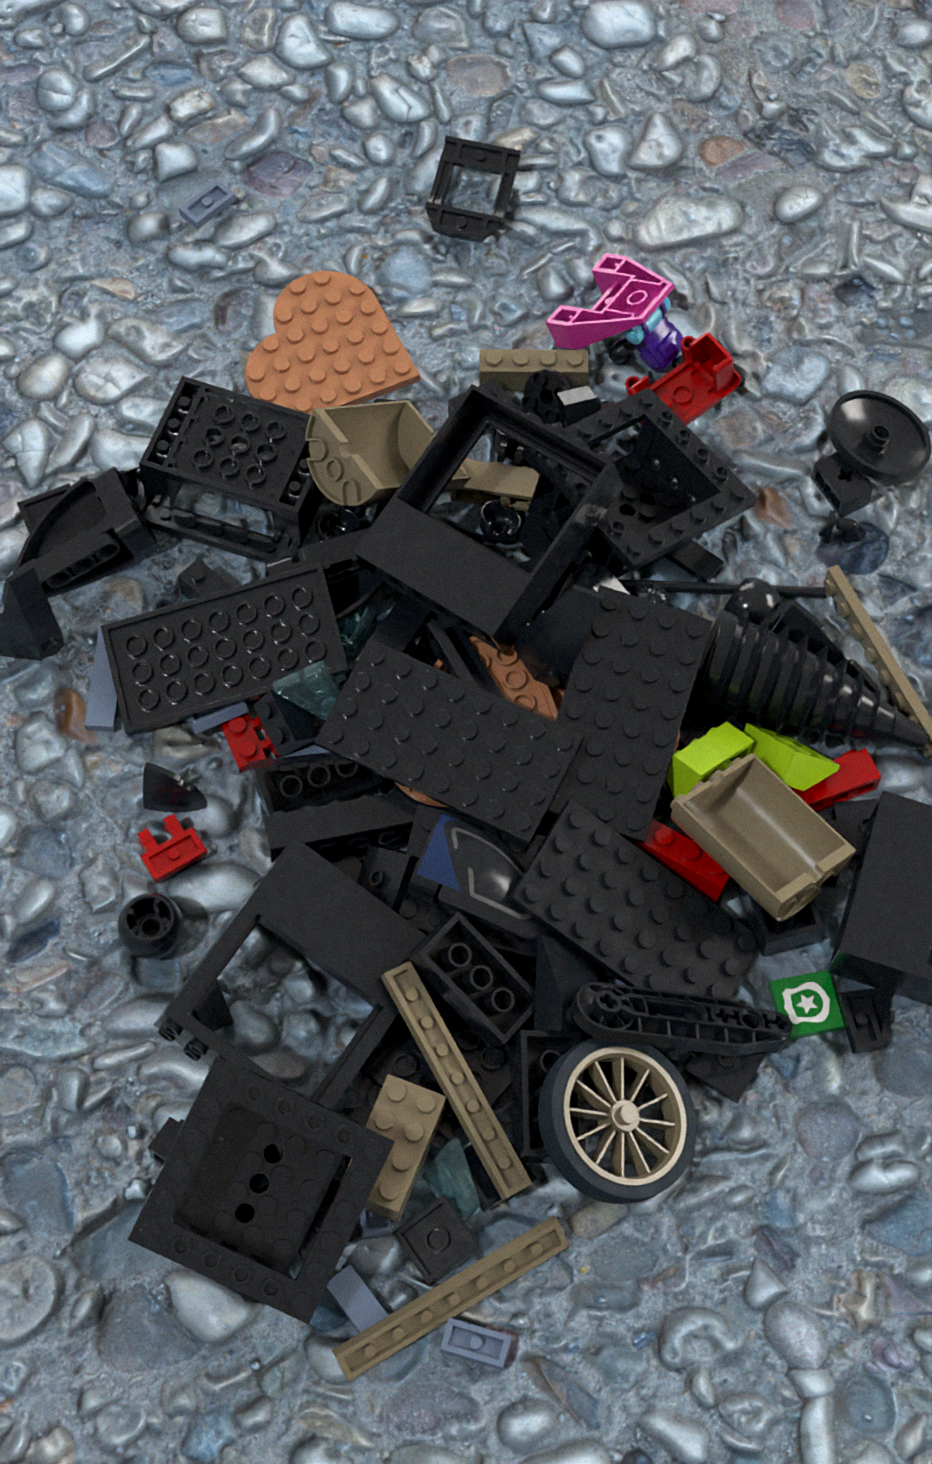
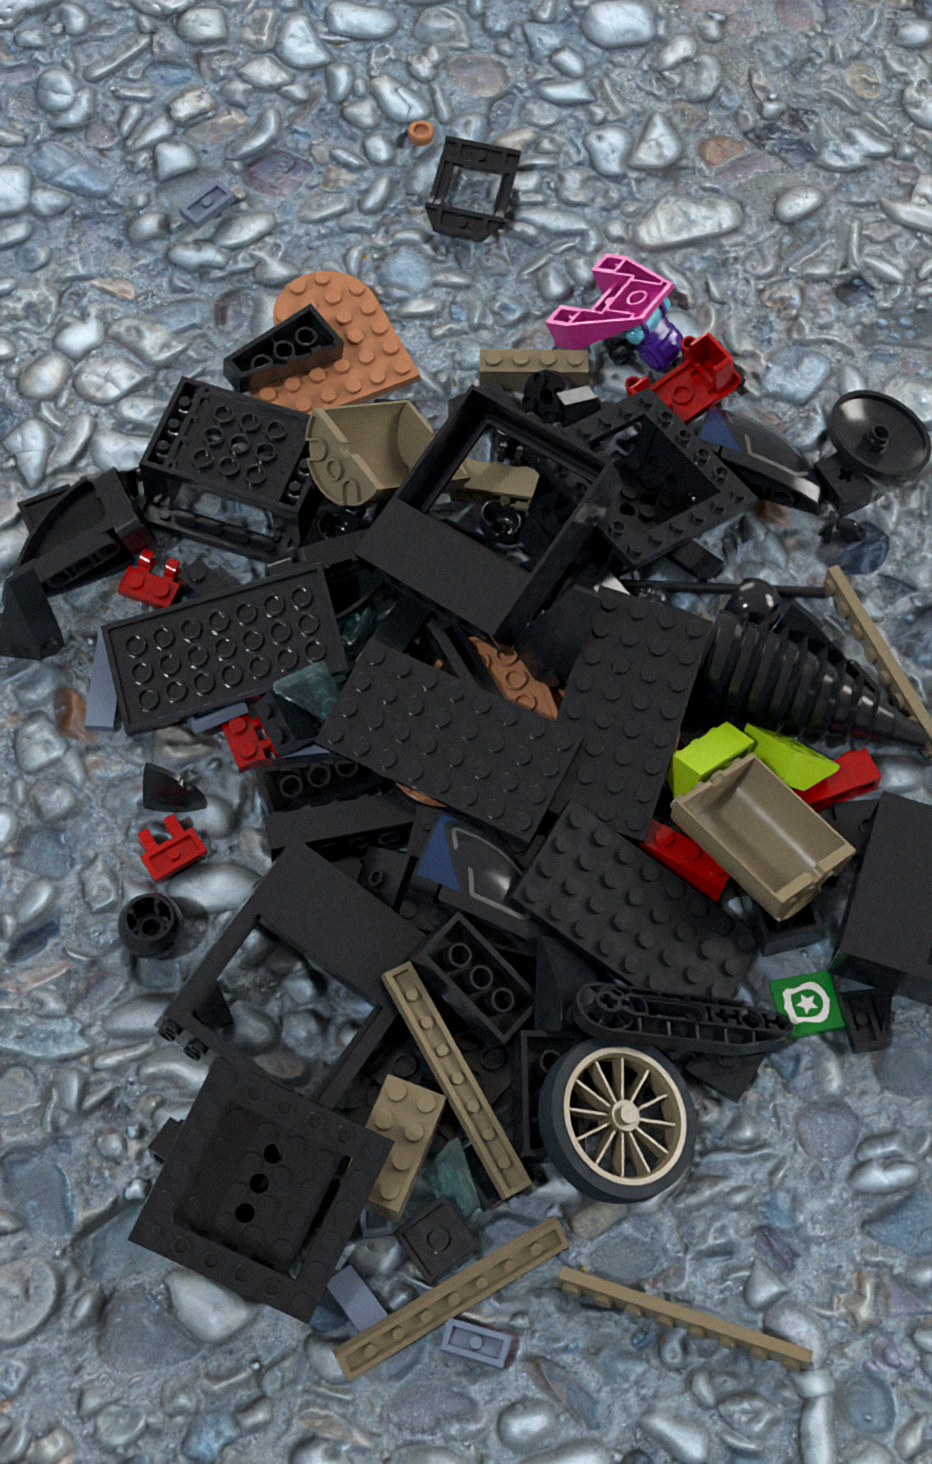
(149, 588): none -> red plate
(284, 351): none -> black wedge
(420, 133): none -> nougat tile
(696, 1323): none -> dark tan plate
(763, 460): none -> black panel

